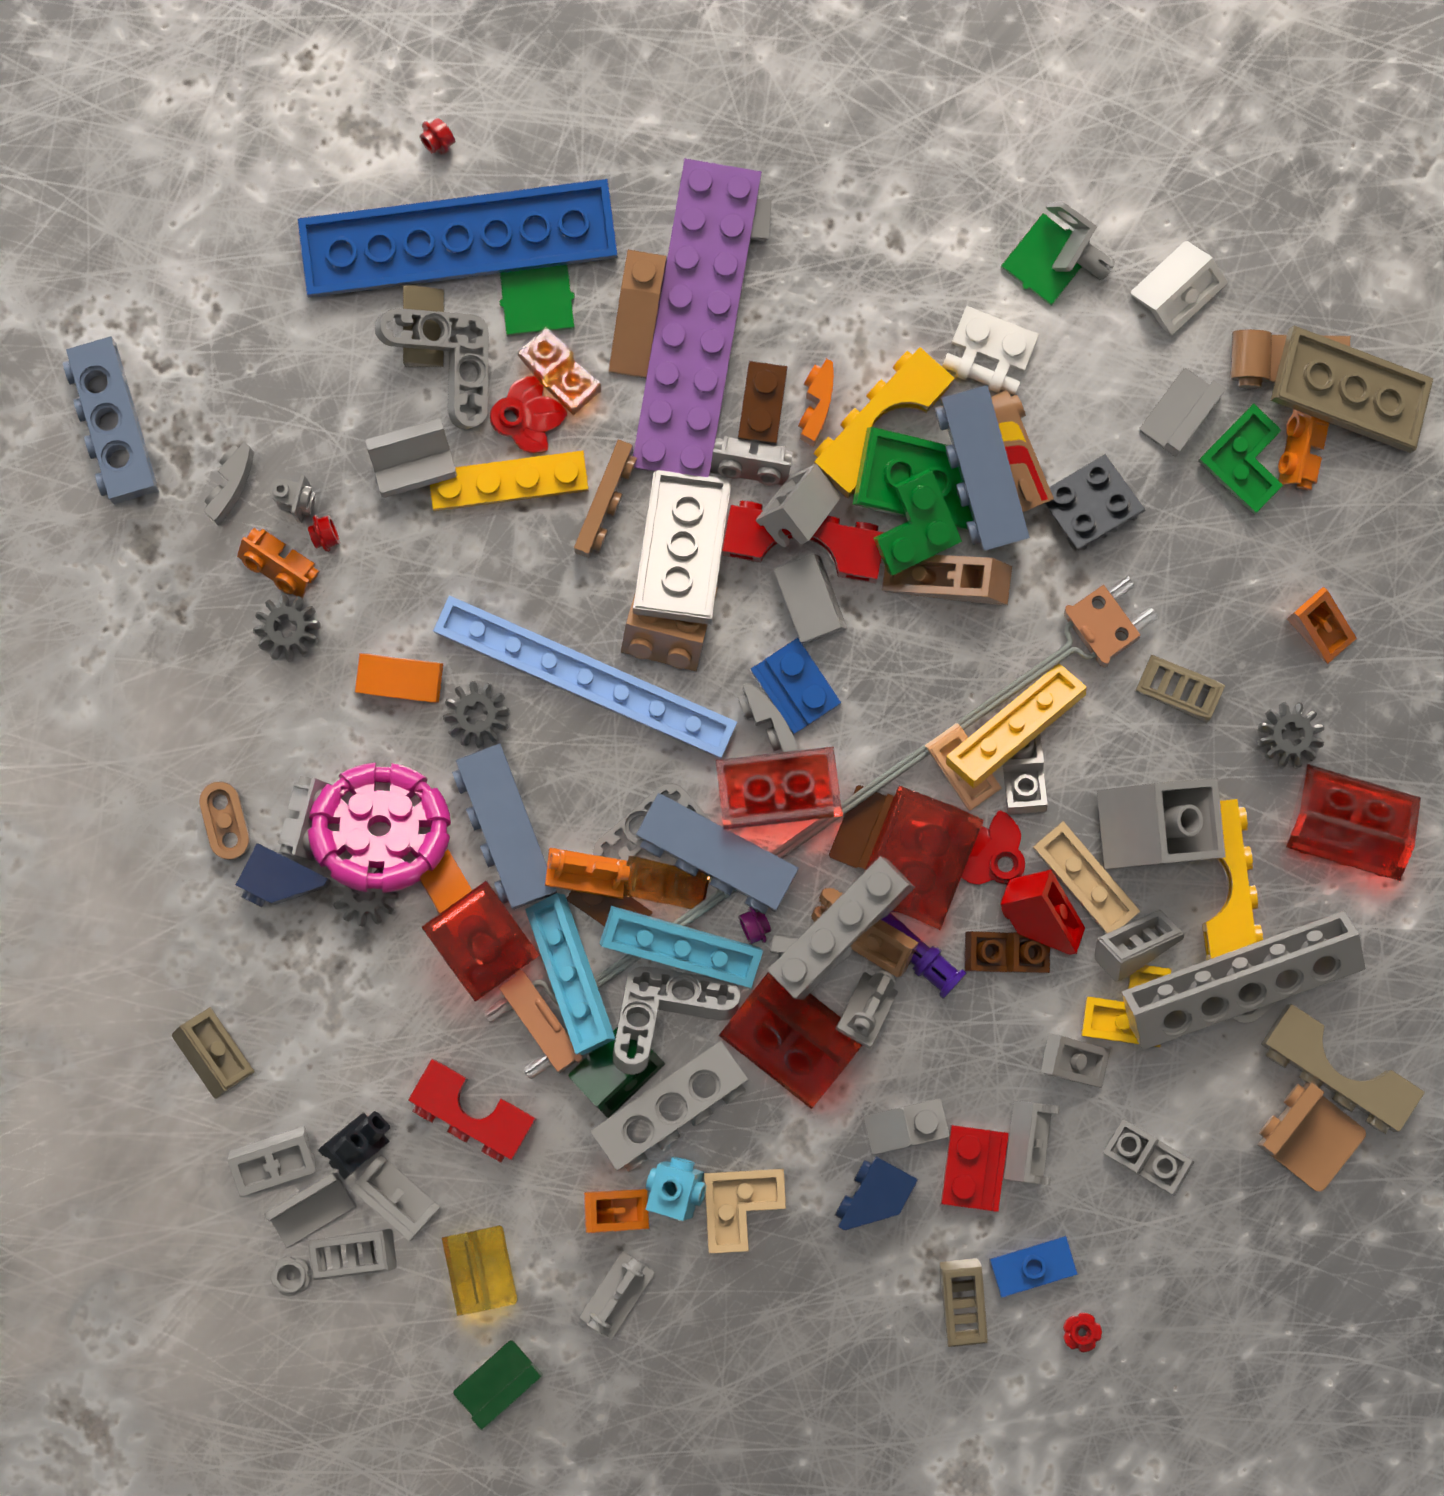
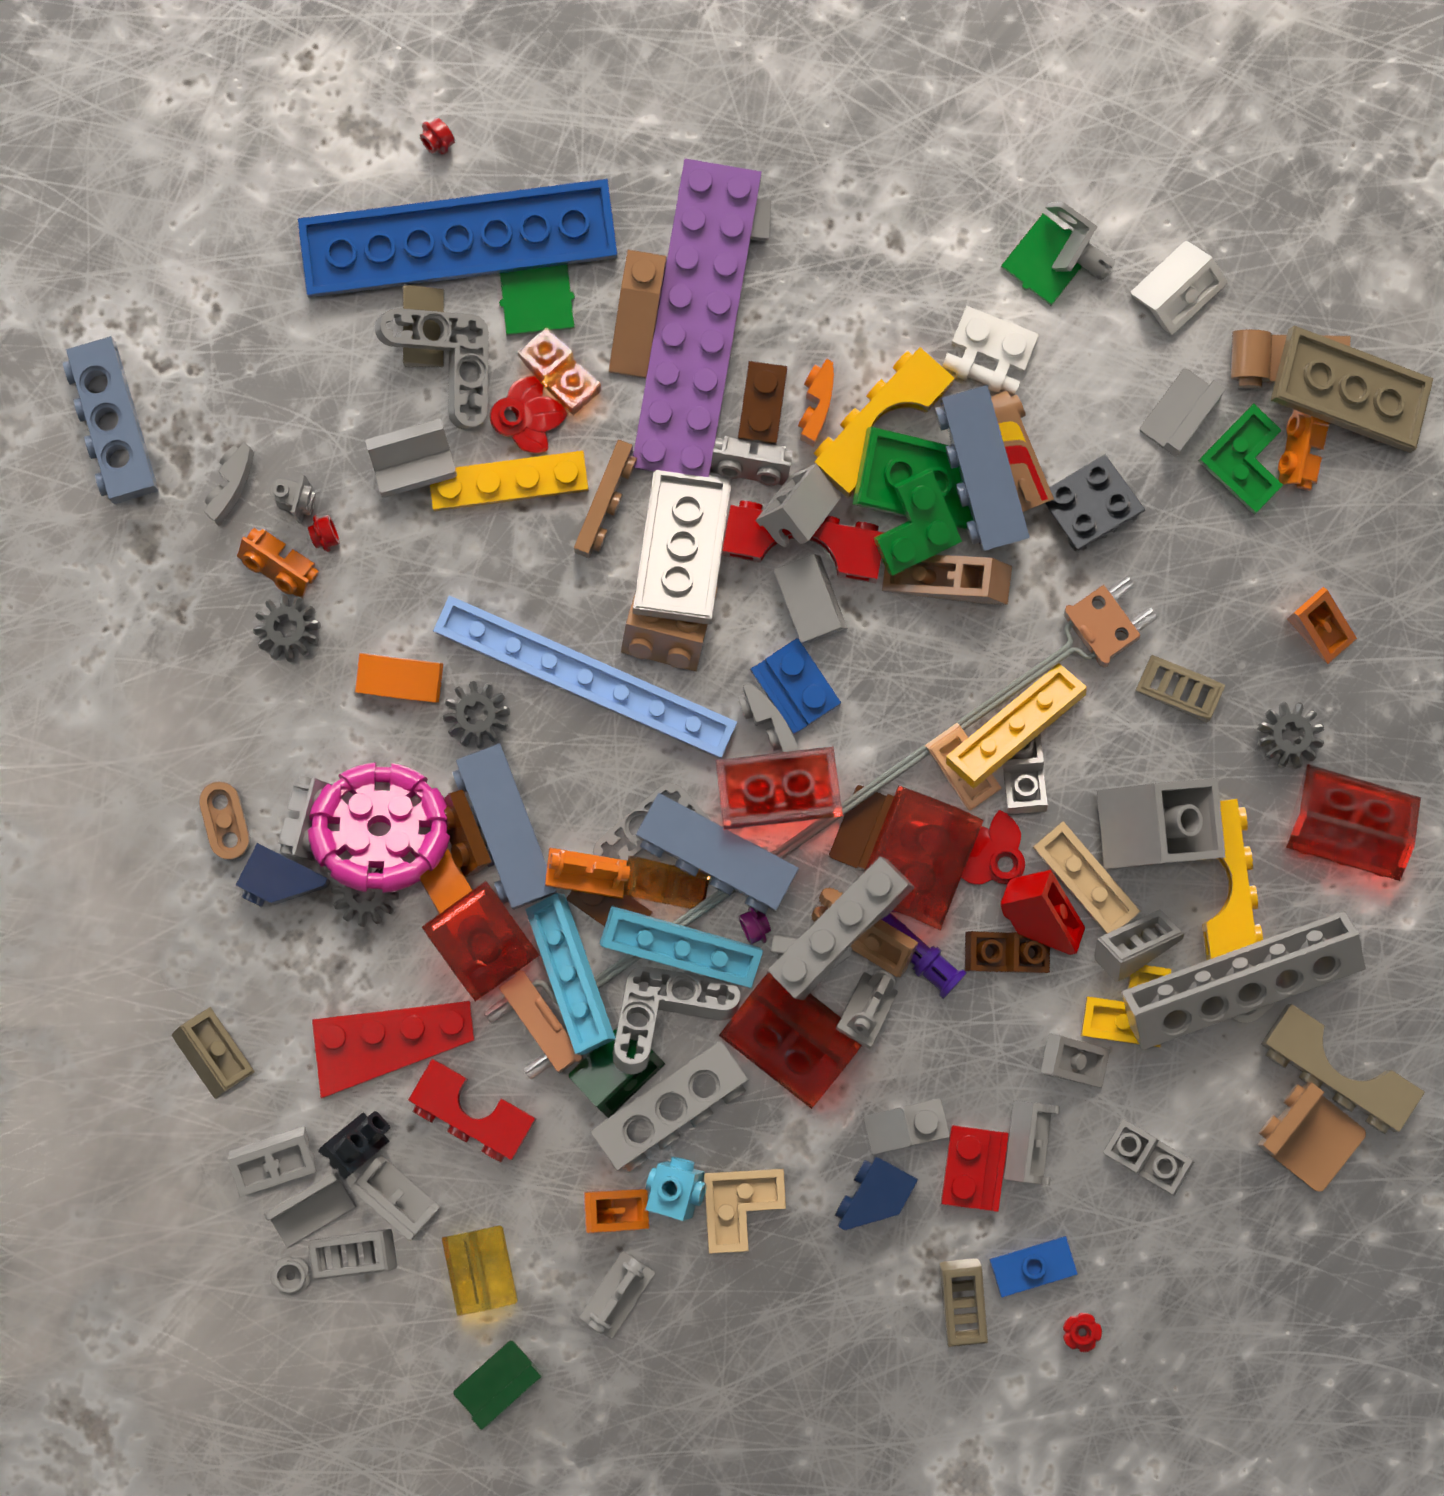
(377, 1043): none -> red wing
(465, 838): none -> reddish brown plate

